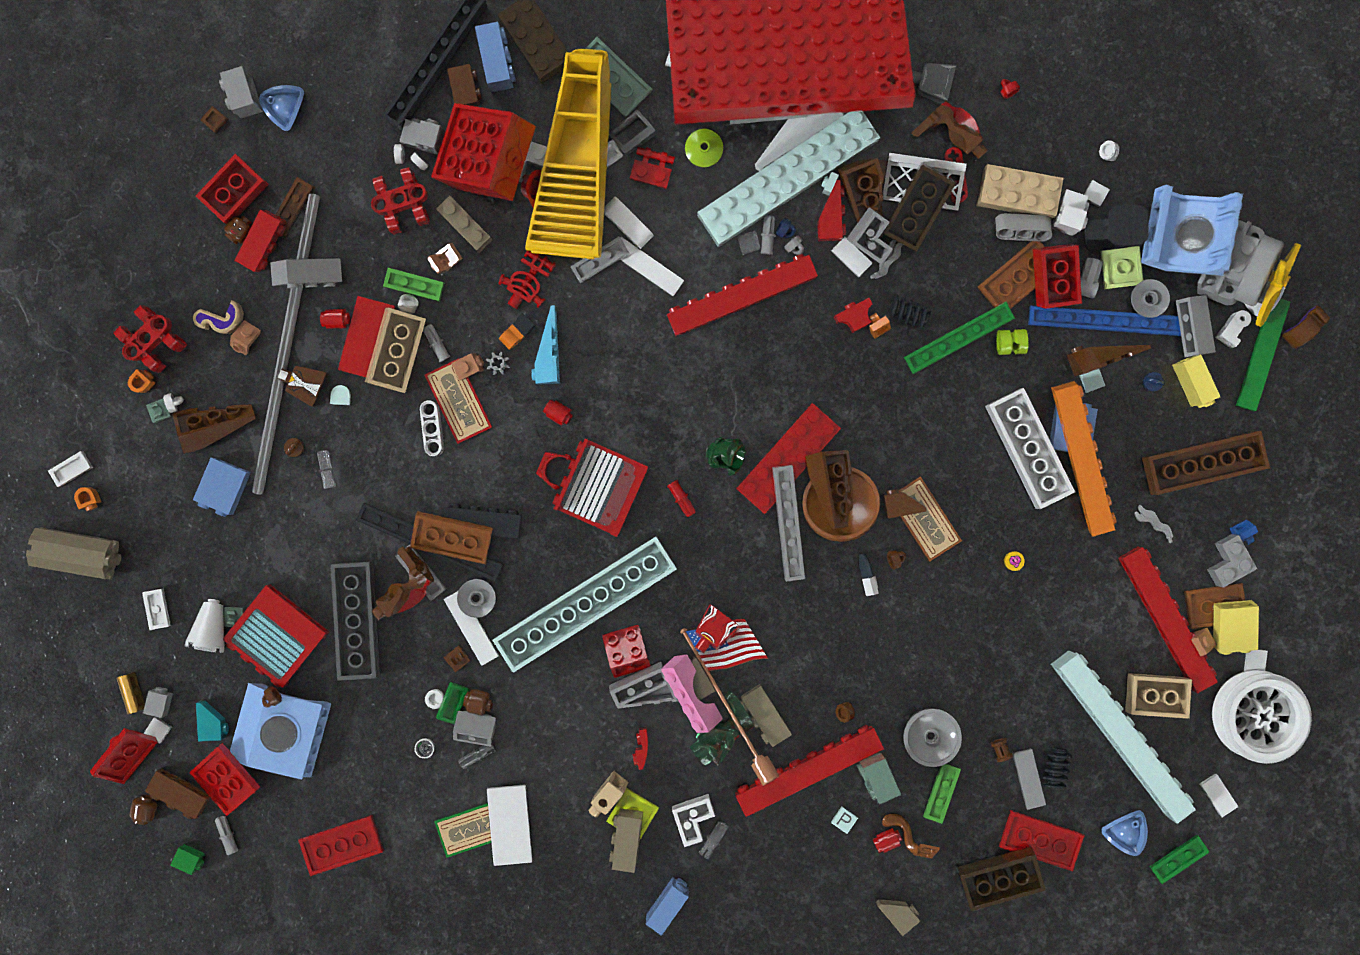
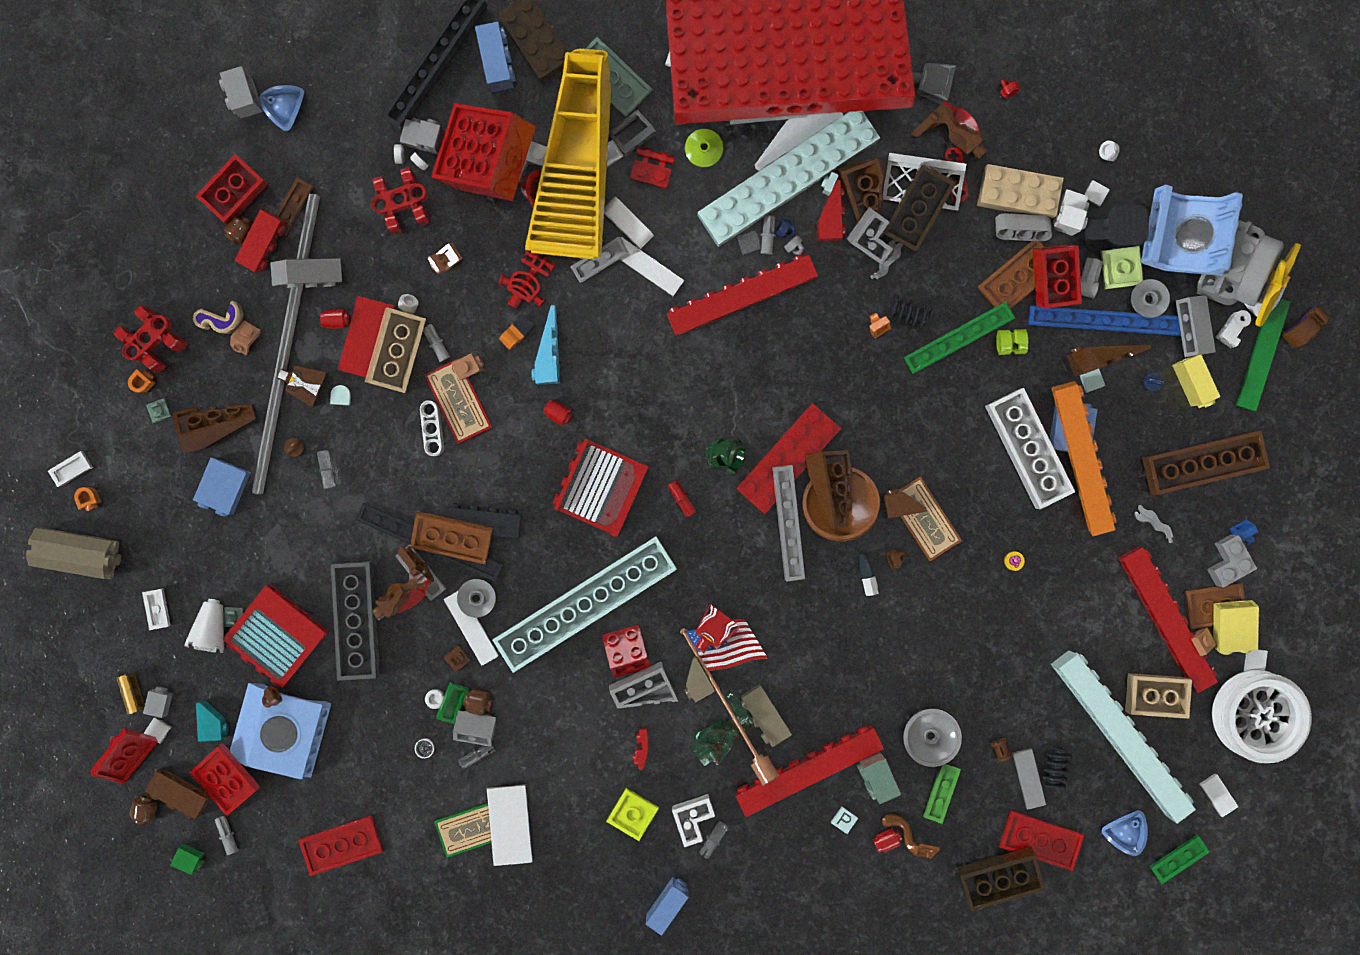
(171, 402): white tile -> none
(214, 119): reddish brown tile -> none
(413, 284): bright green plate -> none
(463, 85): reddish brown brick -> none
(464, 224): dark tan brick -> none
(492, 361): light grey gear -> none
(541, 472): red helmet -> none
(608, 794): tan torso -> none
(626, 840): dark tan brick -> none
(680, 674): bright pink arch -> none
(845, 712): reddish brown tile -> none
(851, 257): white tile -> none
(855, 315): red brick -> none
(900, 914): dark tan slope -> none

